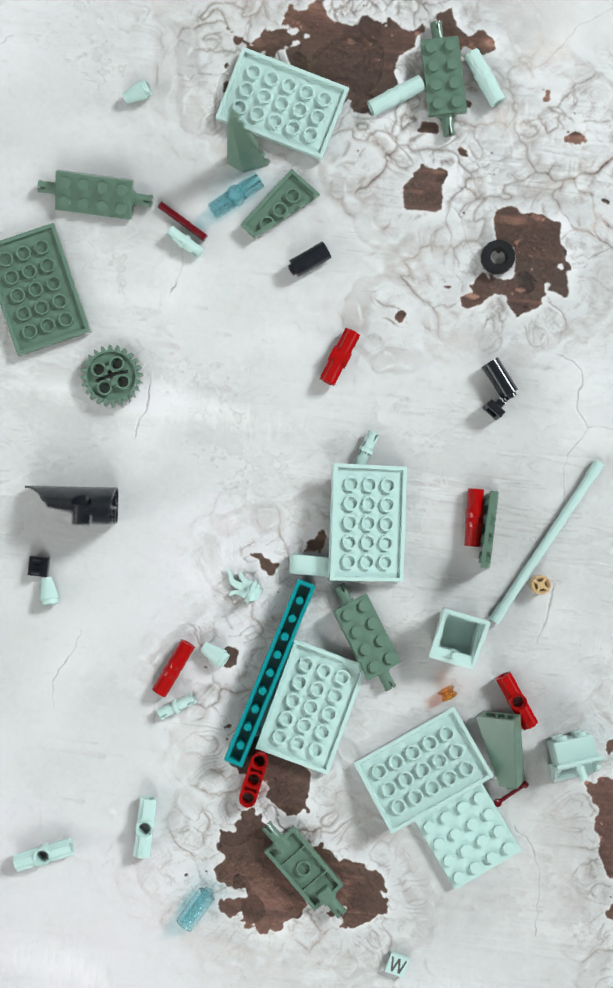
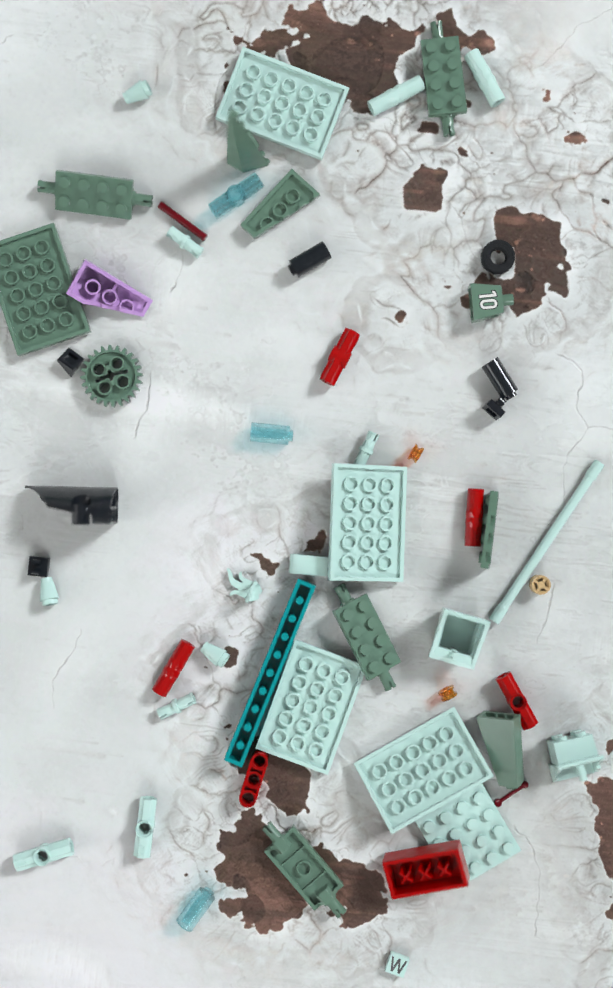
(70, 361): none -> black slope
(101, 289): none -> lavender wedge
(271, 433): none -> clear light blue brick
(415, 453): none -> clear orange bush
(426, 869): none -> red brick
(487, 301): none -> sand green torso

